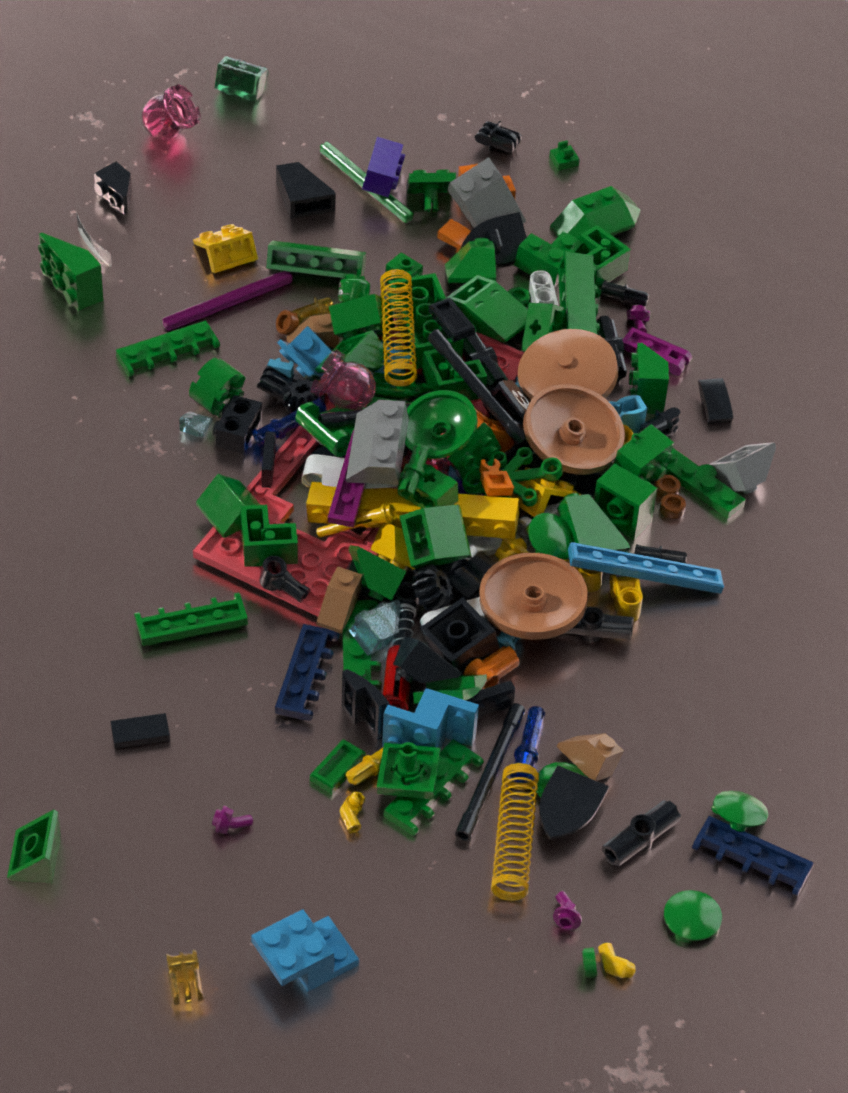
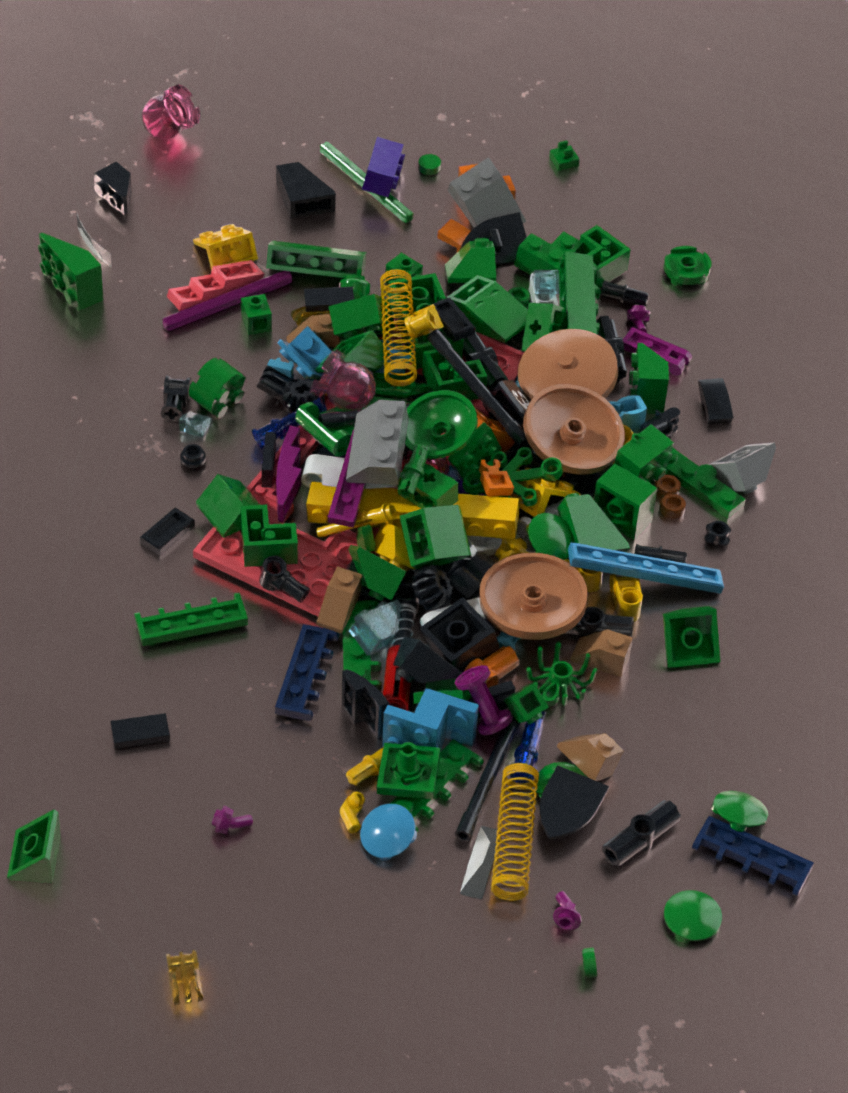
(166, 347): green hinge -> none
(167, 531): none -> black tile
(175, 397): none -> black connector
(193, 456): none -> black plate
(220, 281): none -> coral slope
(237, 422): black brick -> none
(240, 78): clear green brick -> none
(256, 314): none -> green brick
(287, 322): dark orange tile -> none
(288, 473): none -> magenta slope
(304, 950): dark azure bracket -> none
(321, 298): none -> black tile
(333, 768): green tile -> none
(365, 538): none -> green tile
(388, 831): none -> dark azure dish
(423, 322): none -> yellow piece
(429, 164): none -> green tile
(430, 185): green plate -> none
(474, 681): none -> magenta hose
(480, 863): none -> dark grey sticker
(498, 137): black arm -> none
(526, 704): none -> green brick
(546, 281): none -> clear light blue slope
(560, 676): none -> green animal
(604, 208): green wedge -> none
(607, 651): none -> medium nougat slope
(613, 964): yellow arm -> none
(691, 636): none -> green slope
(698, 264): none -> green plate
(717, 533): none -> black plate

